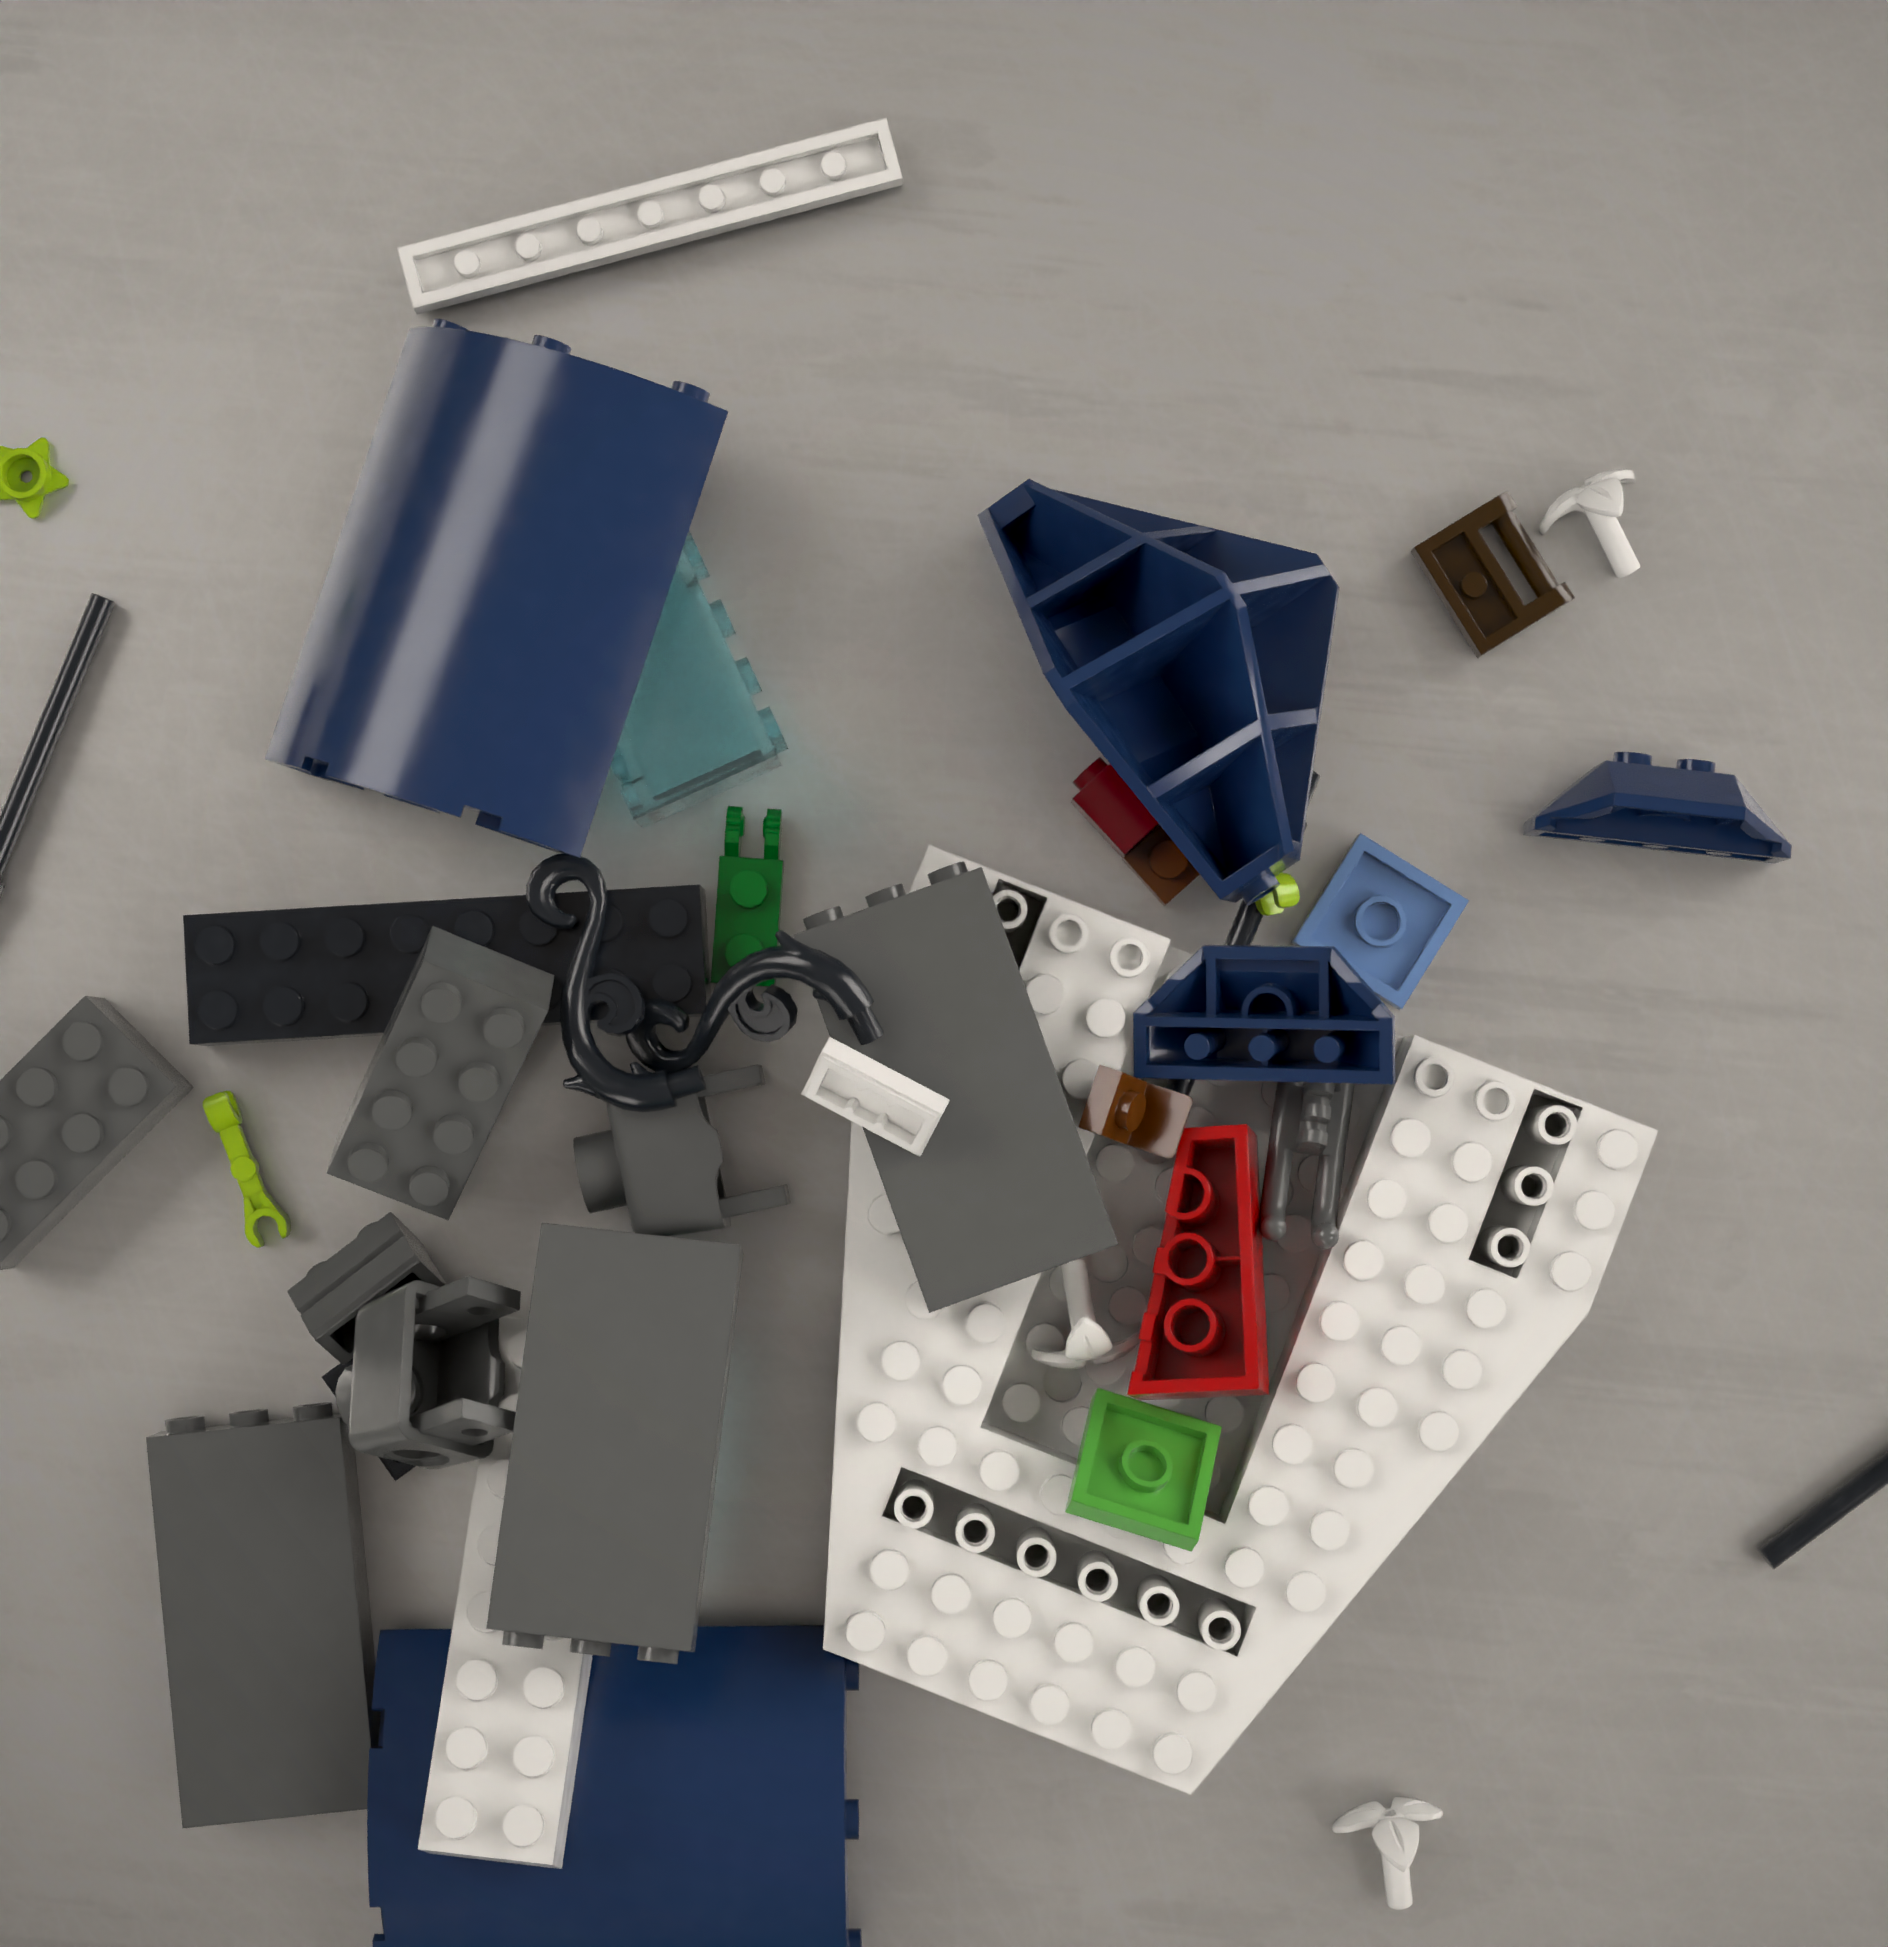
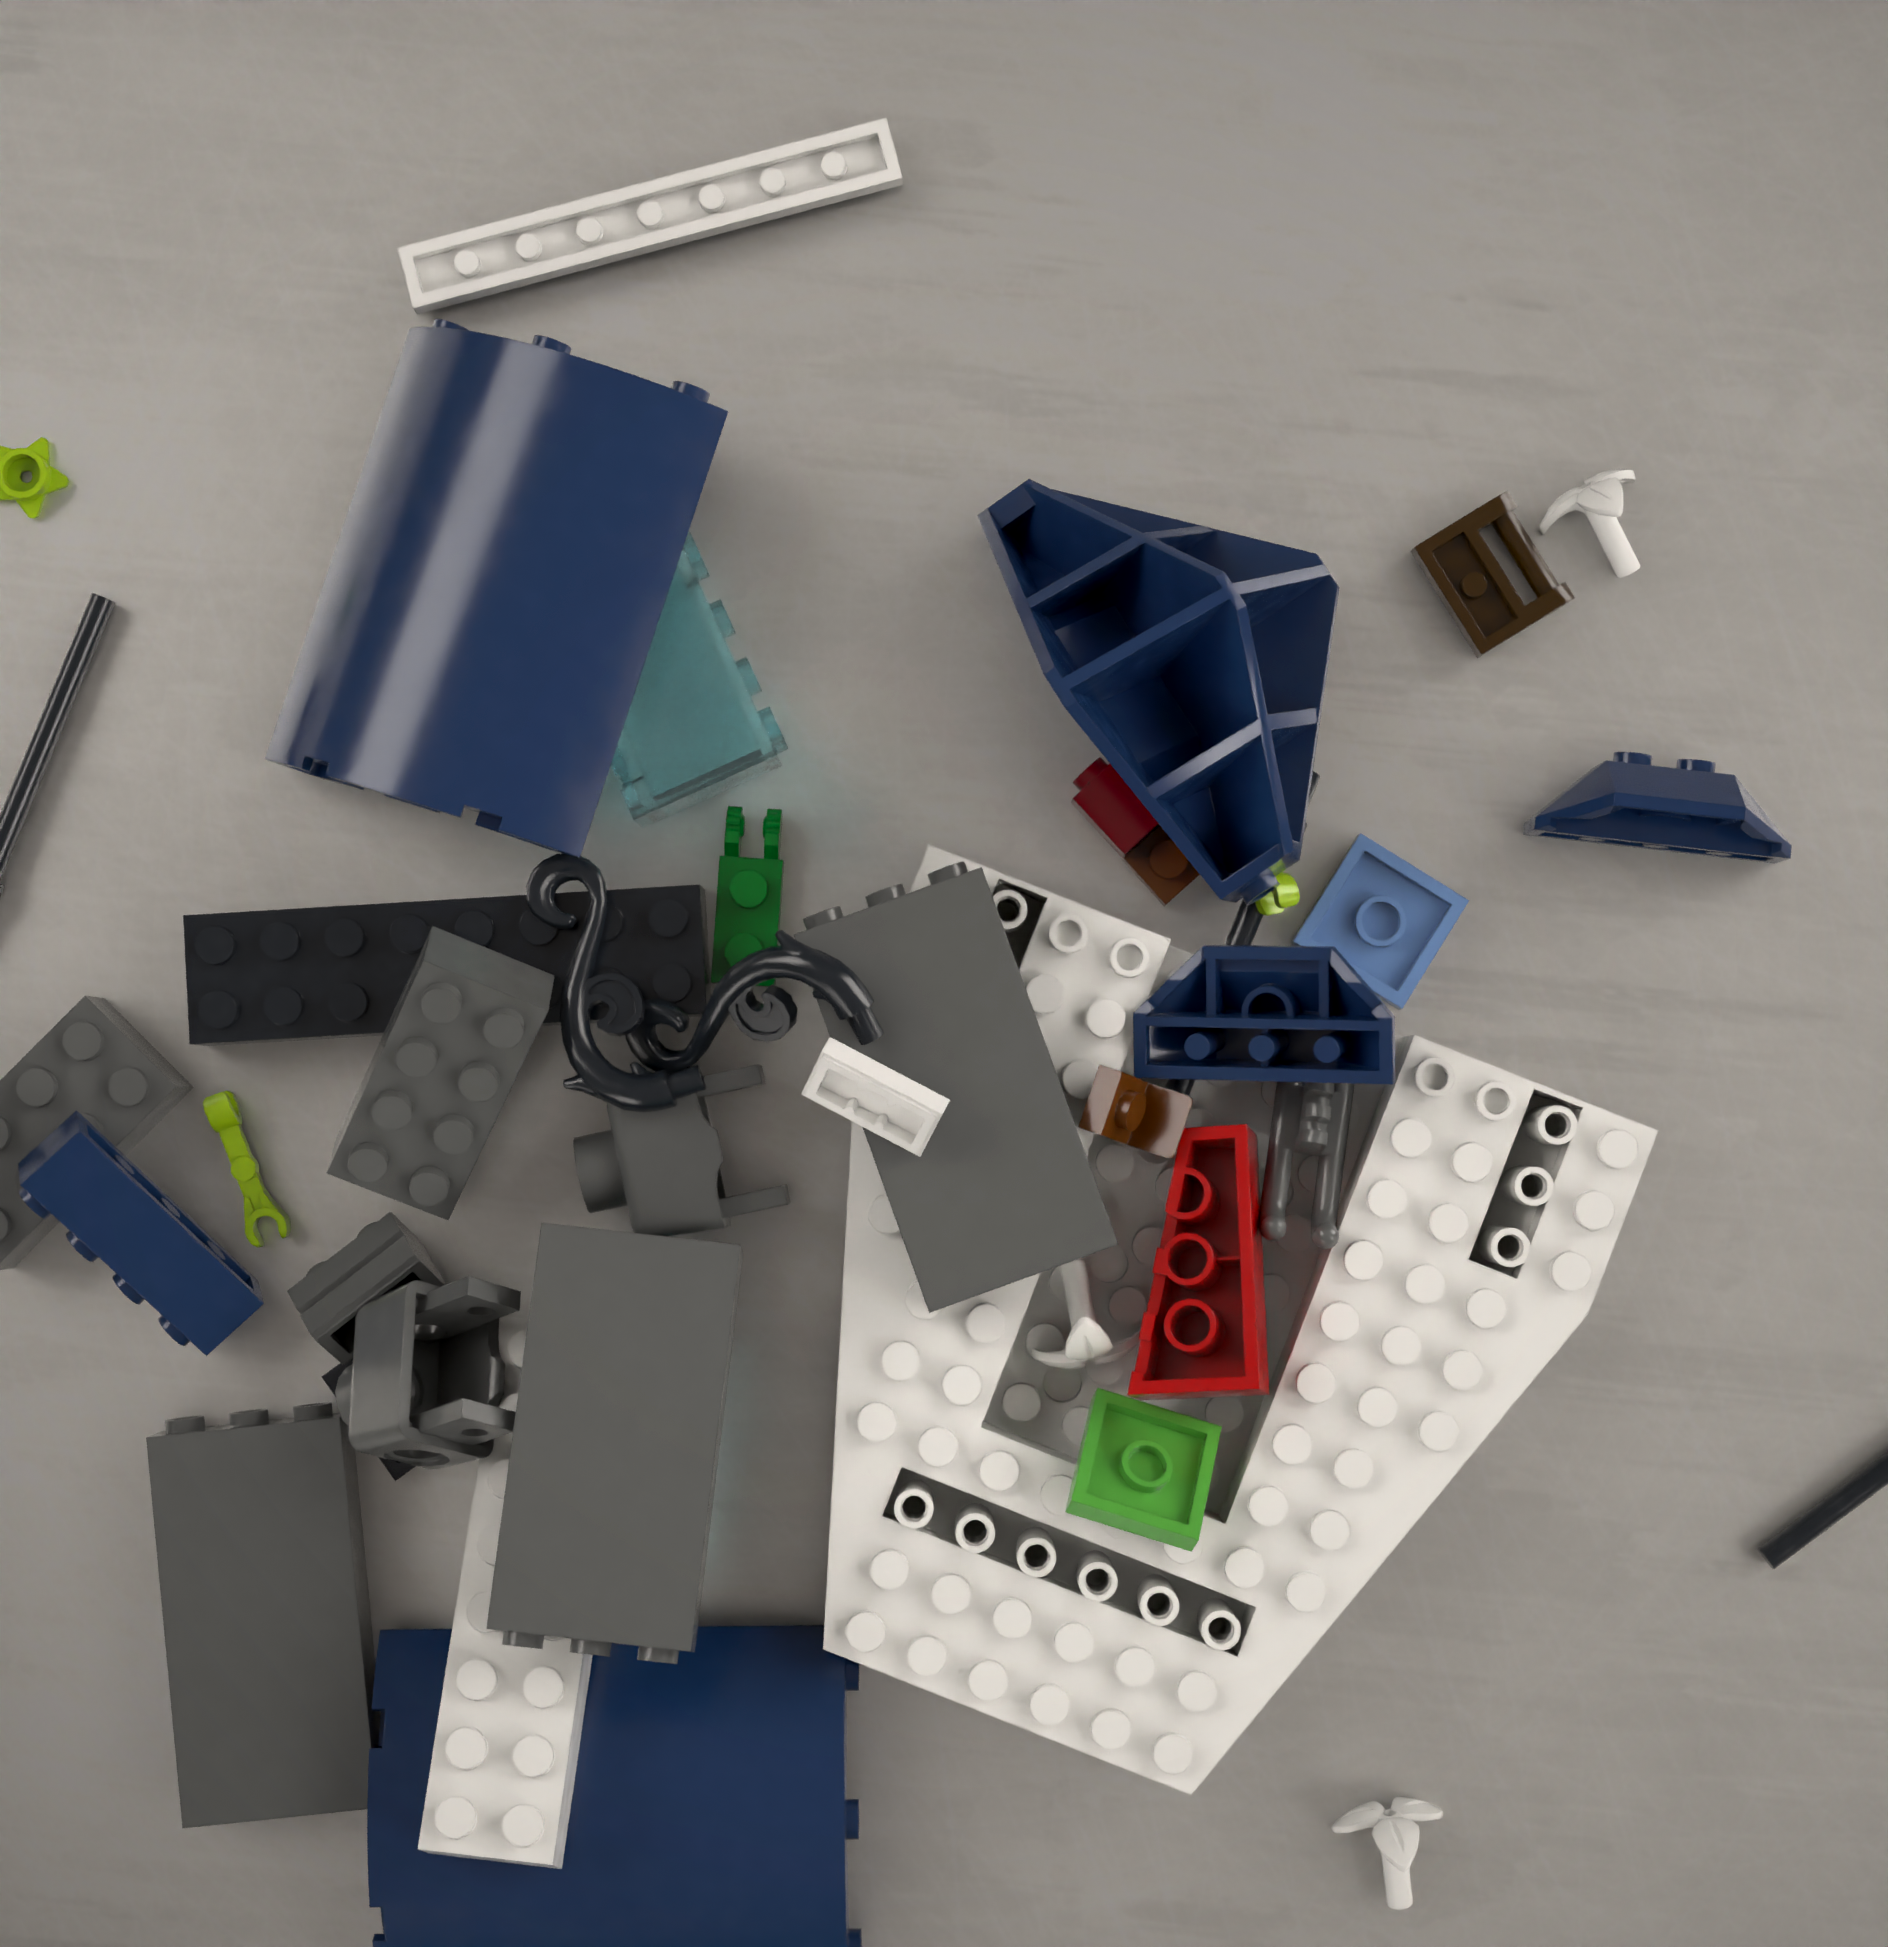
(139, 1234): none -> dark blue brick

